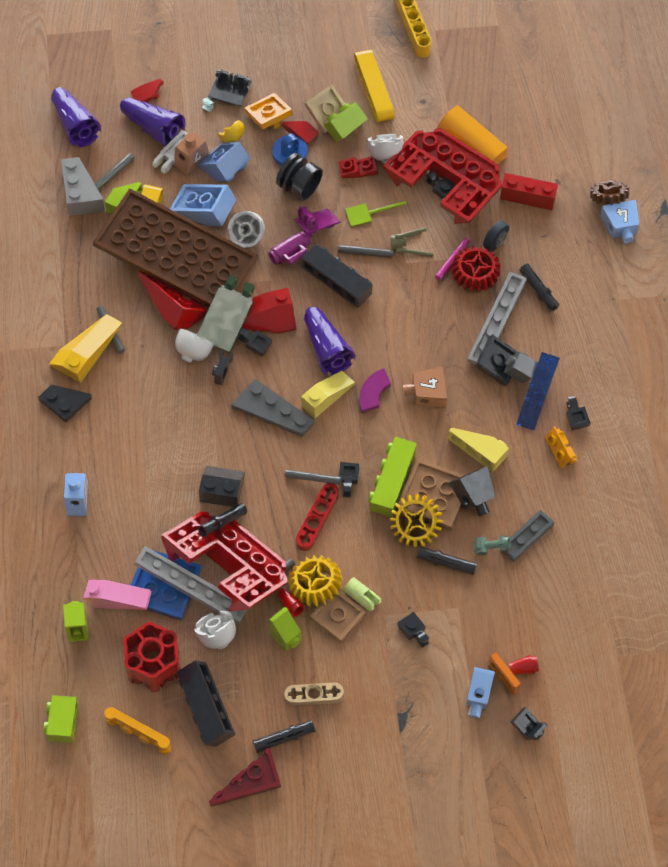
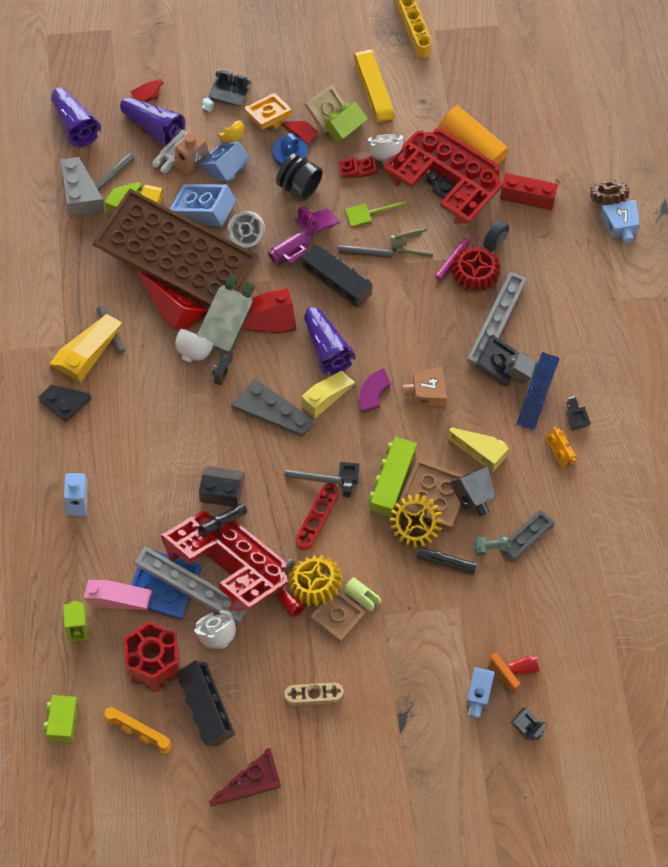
(255, 342): black plate -> none
(285, 629): lime slope -> none
(285, 735): black pin -> none
(414, 628): black plate -> none
(543, 292): black pin -> none

